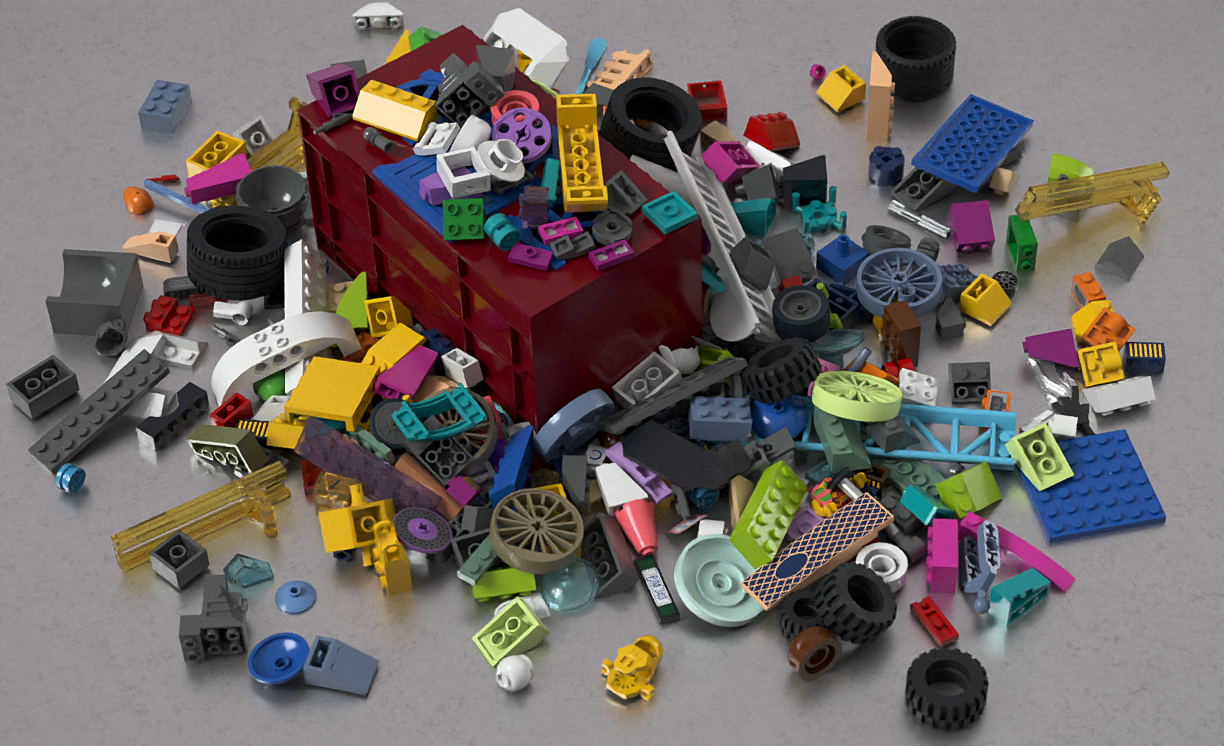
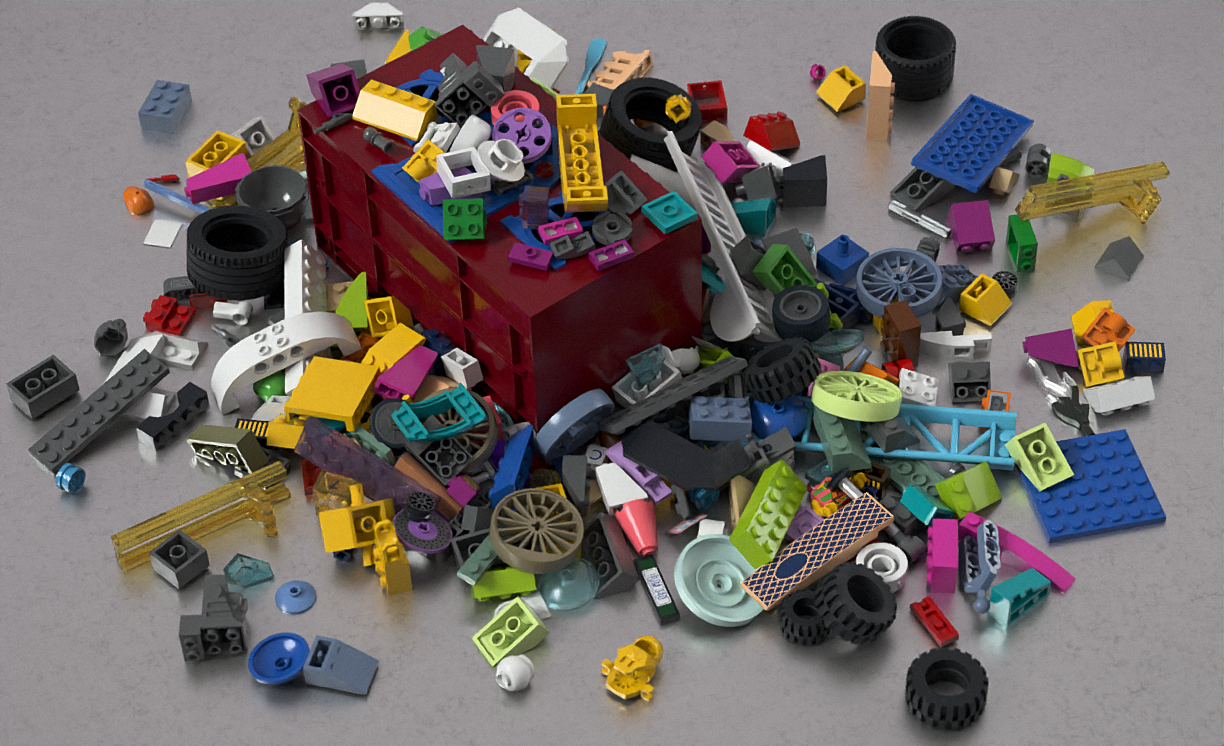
(95, 290): dark grey piece -> none
(153, 245): light nougat slope -> none
(229, 411): red brick -> none
(418, 508): none -> black wheel
(423, 162): none -> yellow plate
(502, 232): teal wheel -> none
(551, 178): teal piece -> none
(646, 365): none -> clear light blue slope
(678, 113): none -> yellow brick
(781, 270): none -> bright green slope
(813, 652): reddish brown piece -> none
(826, 211): teal plate -> none
(882, 237): dark grey piece -> none
(886, 165): dark blue brick -> none
(946, 345): none -> white slope
(1035, 421): white axle -> none
(1038, 160): none -> dark grey wheel
(1063, 426): white brick -> none
(1086, 289): orange brick -> none

